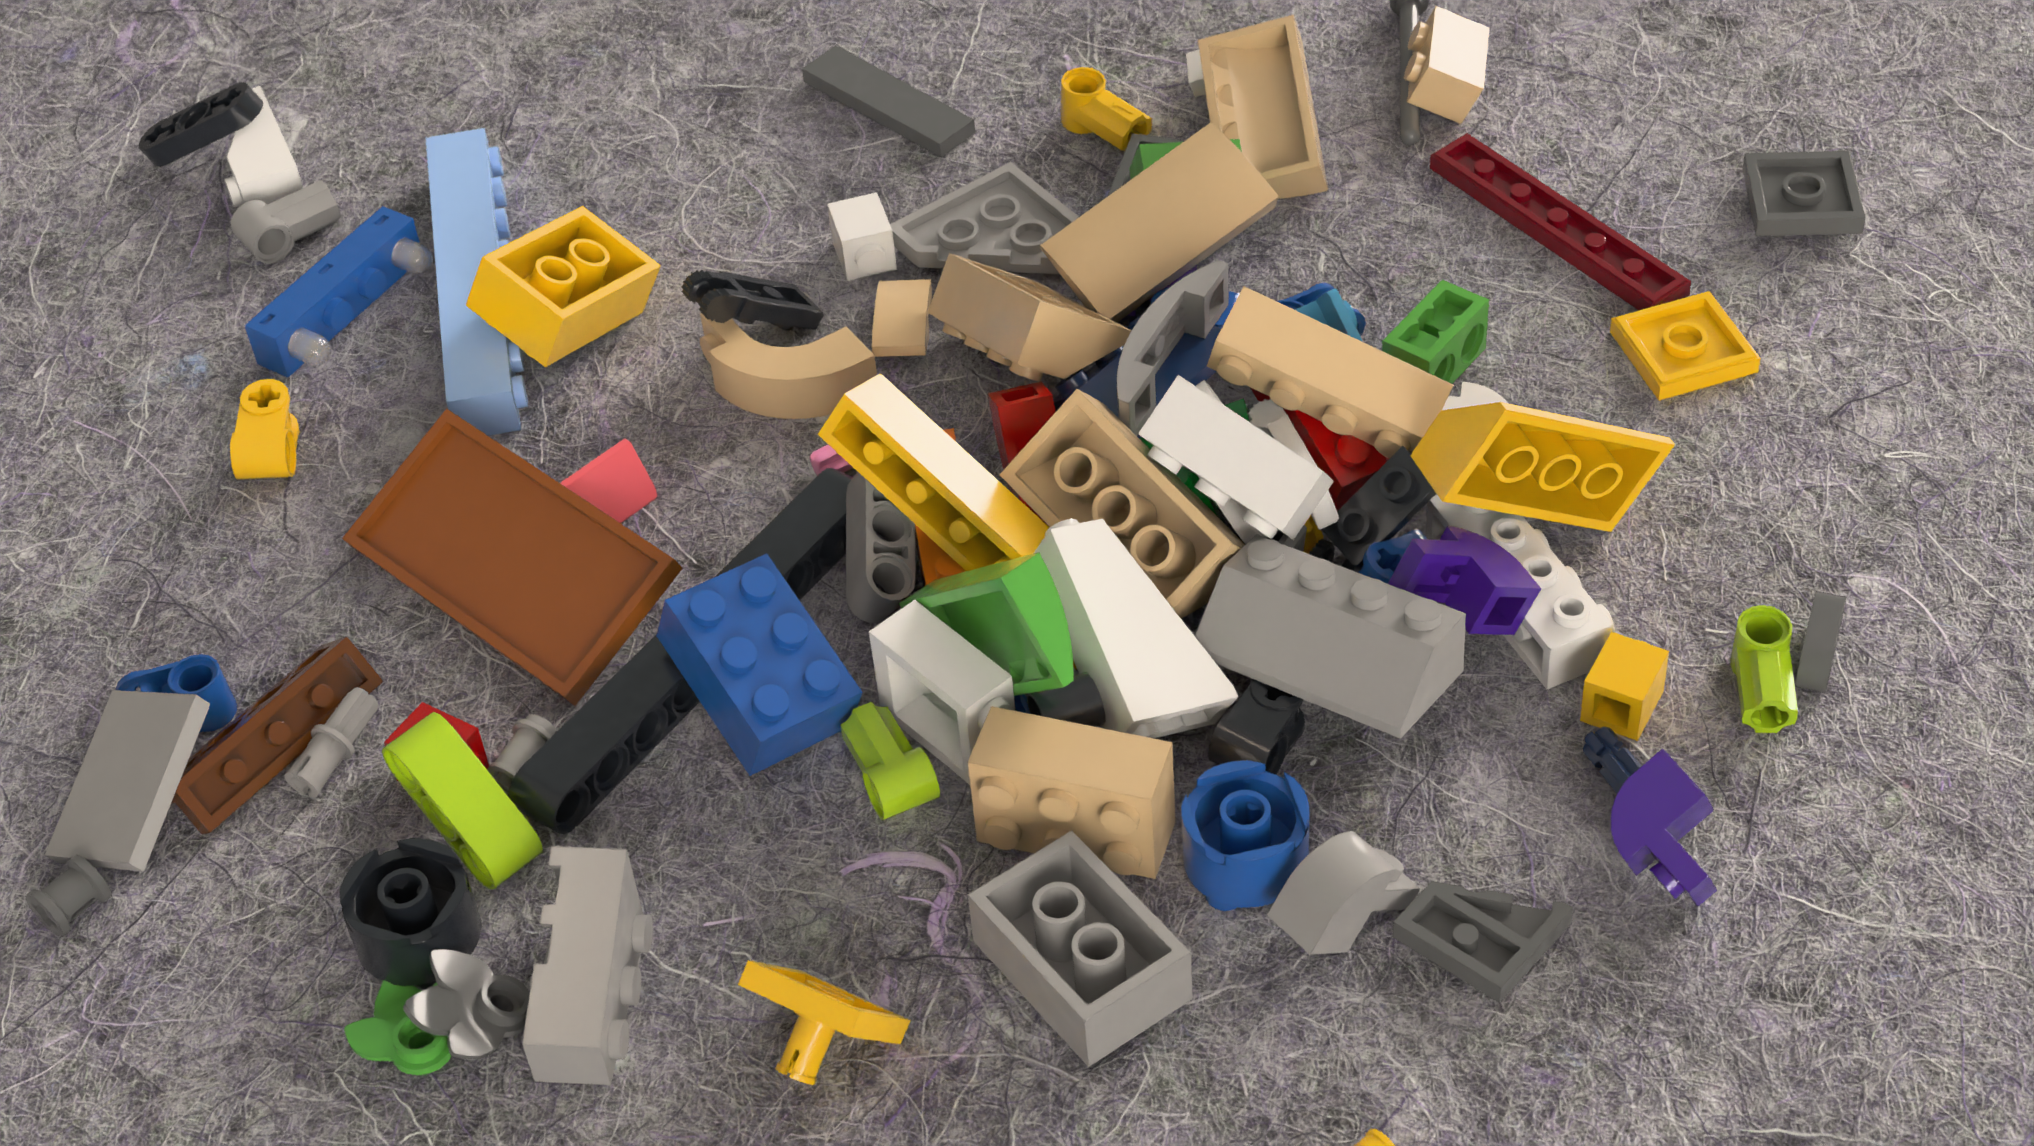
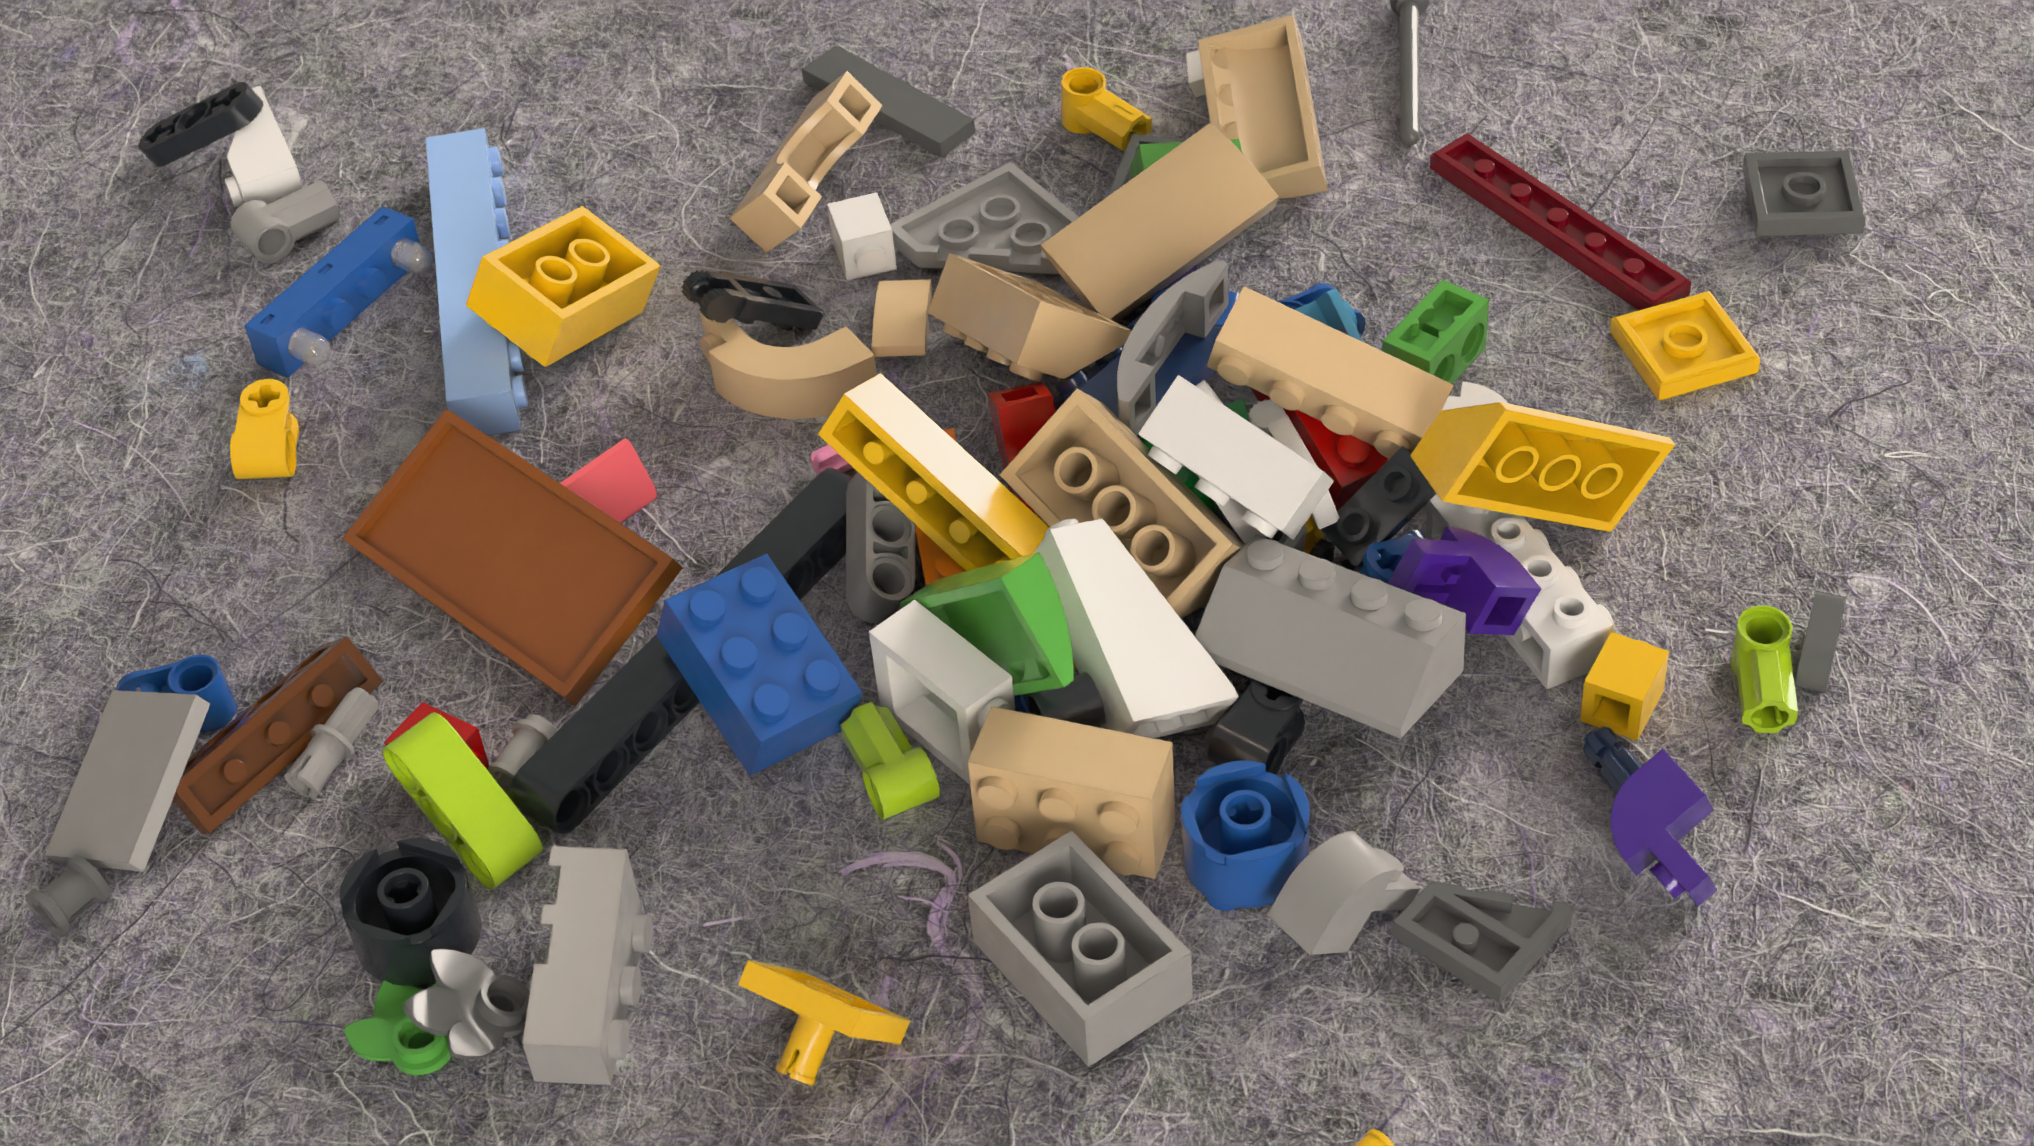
(788, 184): none -> tan arch
(1447, 64): tan brick -> none

